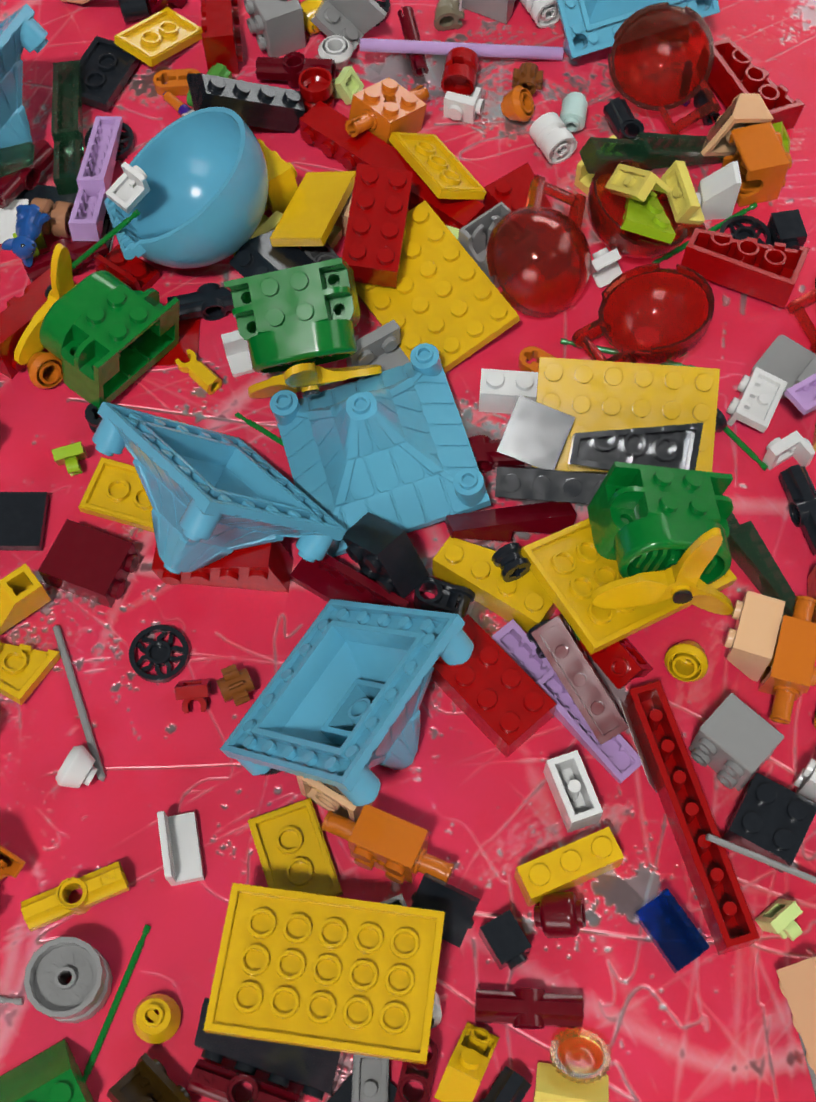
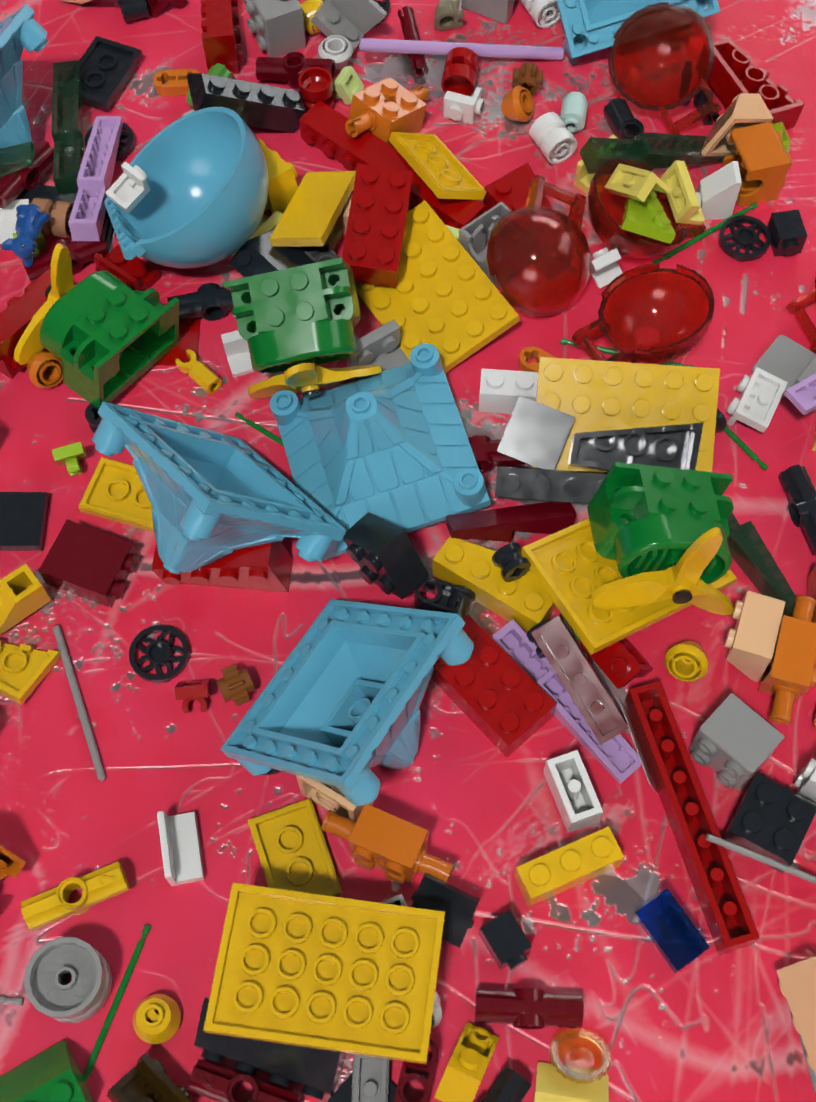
(76, 768): white cone -> none
(113, 232): green piece -> none
(159, 36): yellow tile -> none
(178, 105): orange piece -> none
(338, 581): dark red fence -> none
(560, 915): dark red head -> none
(745, 265): red wedge -> none
(780, 919): yellowish green tile -> none
(791, 445): white bracket -> none

